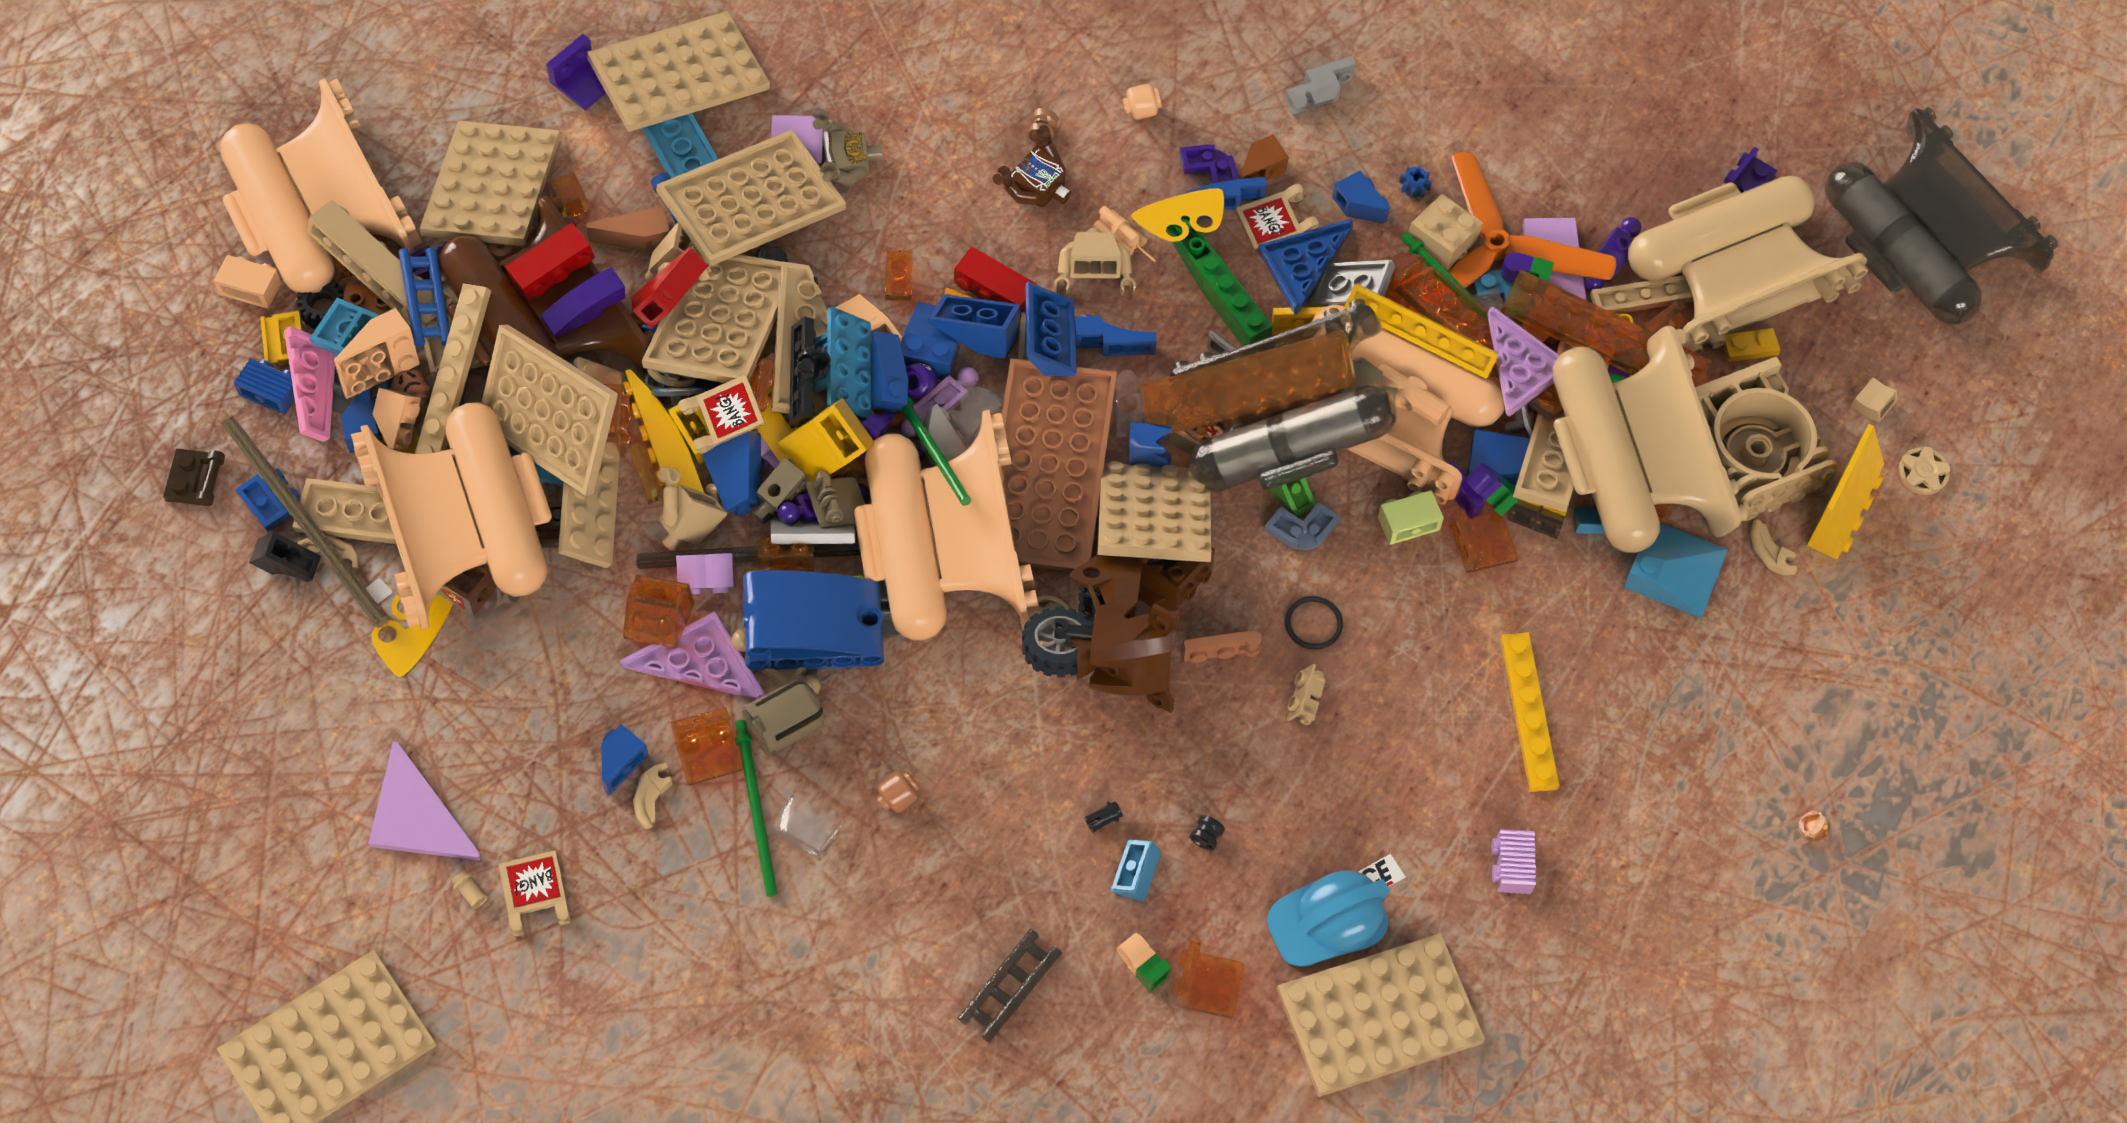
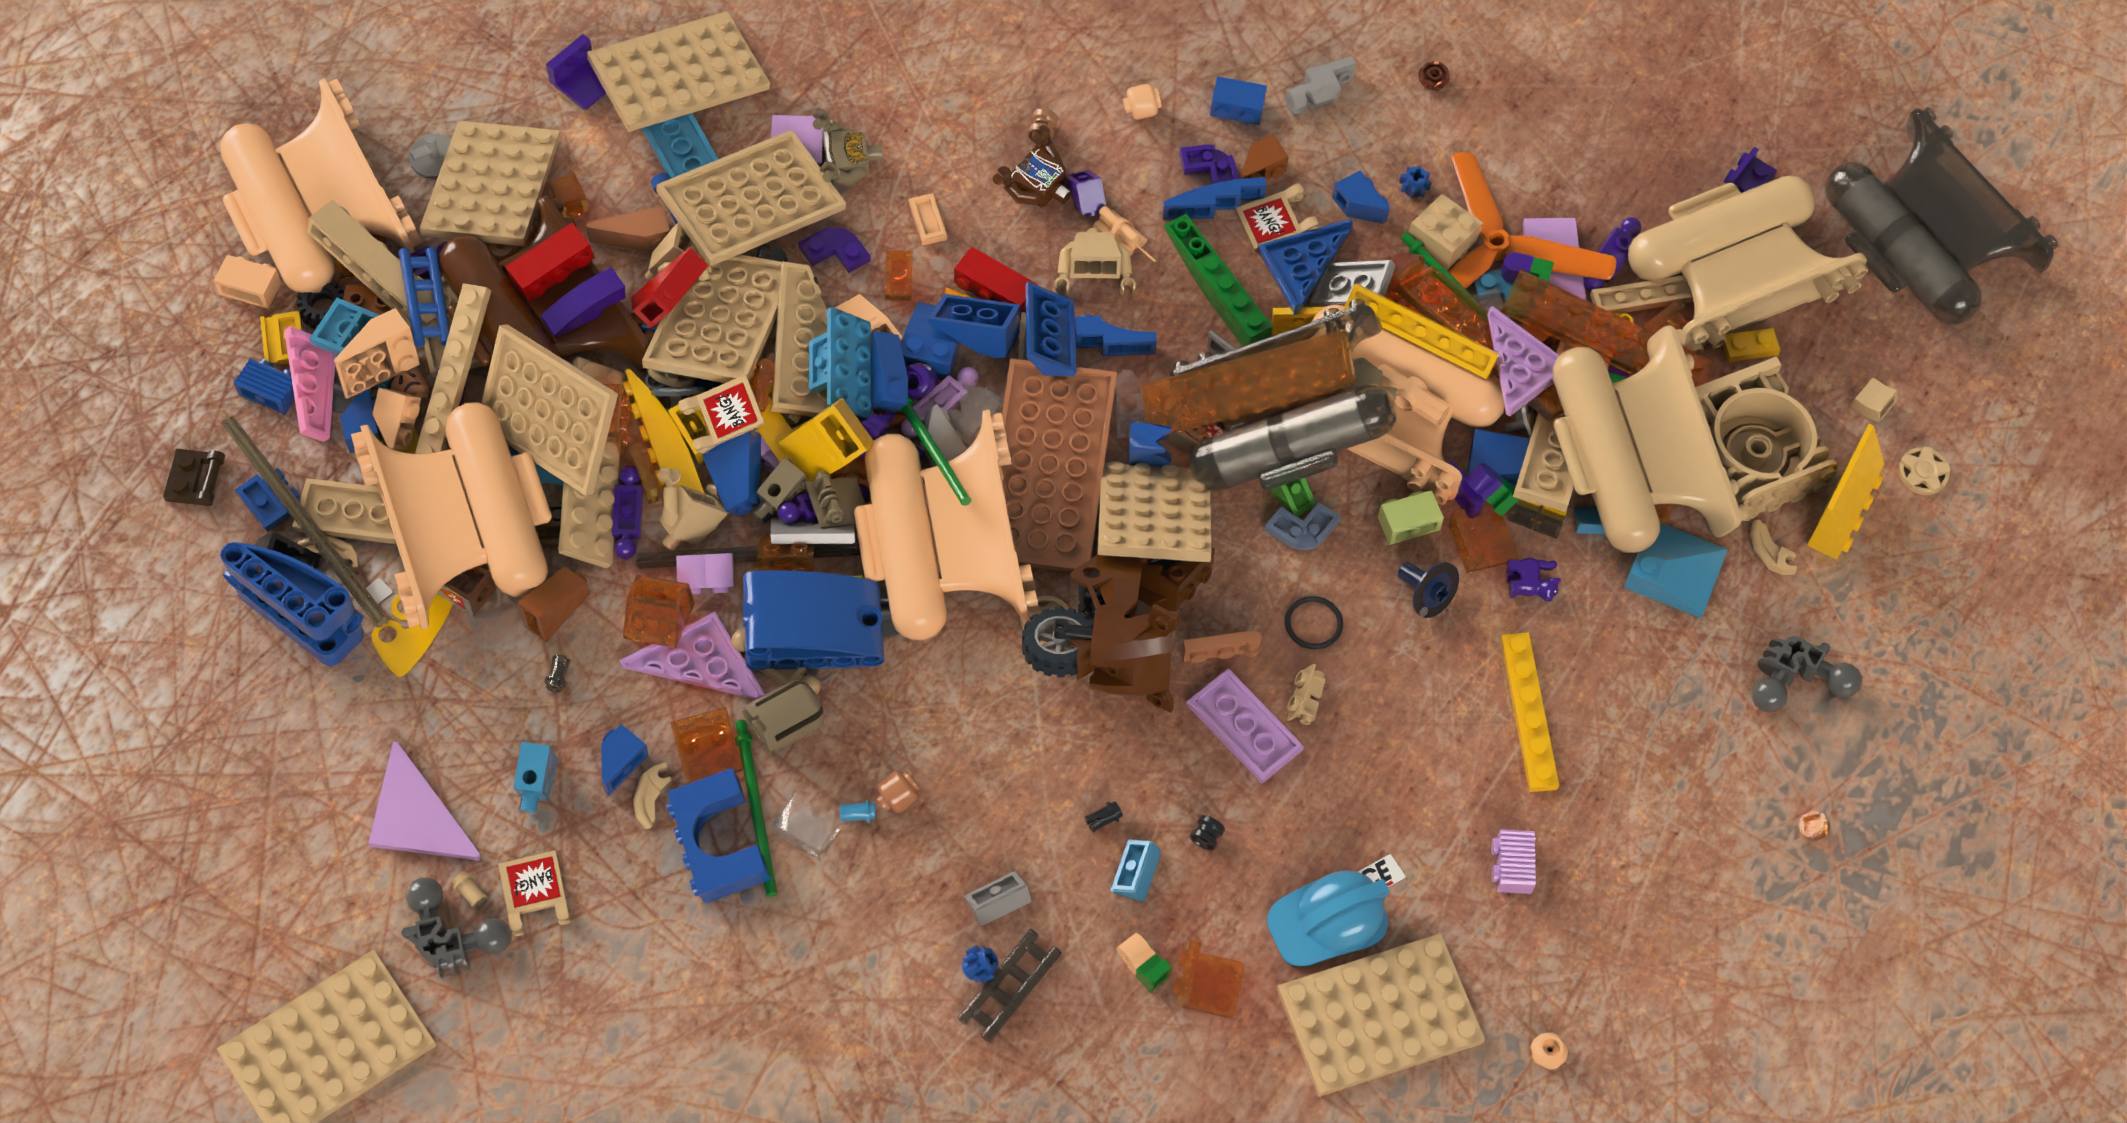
(299, 593): none -> blue panel
(425, 897): none -> dark grey piece
(428, 154): none -> light grey shield
(534, 764): none -> dark azure torso
(553, 602): none -> dark orange slope
(556, 680): none -> clear smoke pin
(627, 512): none -> dark purple plate
(692, 808): none -> blue arch
(805, 368): black plate -> none
(835, 242): none -> dark purple plate
(858, 811): none -> dark azure pin
(927, 219): none -> light nougat tile
(980, 964): none -> blue gear
(998, 898): none -> light grey slope
(1086, 192): none -> slope
(1169, 211): yellow piece -> none
(1238, 100): none -> blue brick
(1245, 725): none -> lavender tile
(1432, 588): none -> piece
(1434, 69): none -> copper plate
(1529, 581): none -> dark purple animal
(1547, 1059): none -> light nougat plate
(1770, 692): none -> dark grey piece

